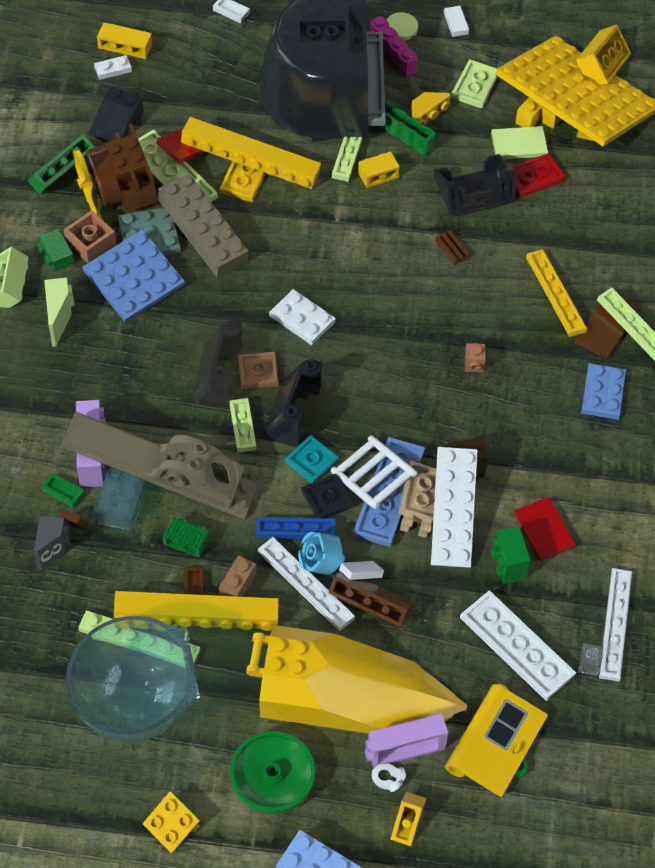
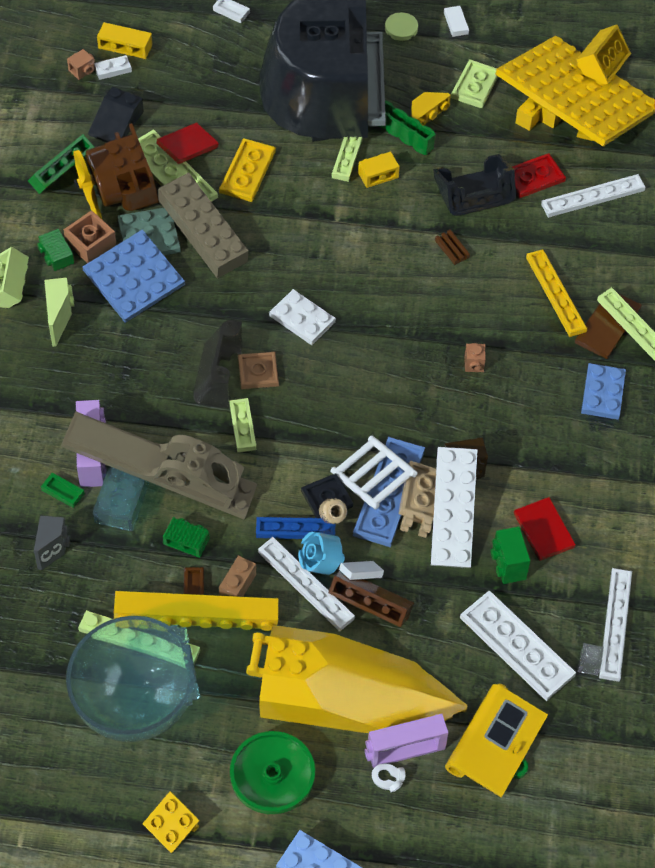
(74, 520): reddish brown tile -> none
(81, 64): none -> nougat brick
(250, 152): yellow brick -> none
(285, 416): black windscreen -> none
(311, 459): teal tile -> none
(339, 511): none -> tan head
(395, 47): dark pink brick -> none
(408, 818): yellow slope -> none
(519, 142): yellowish green tile -> none
(593, 195): none -> white tile

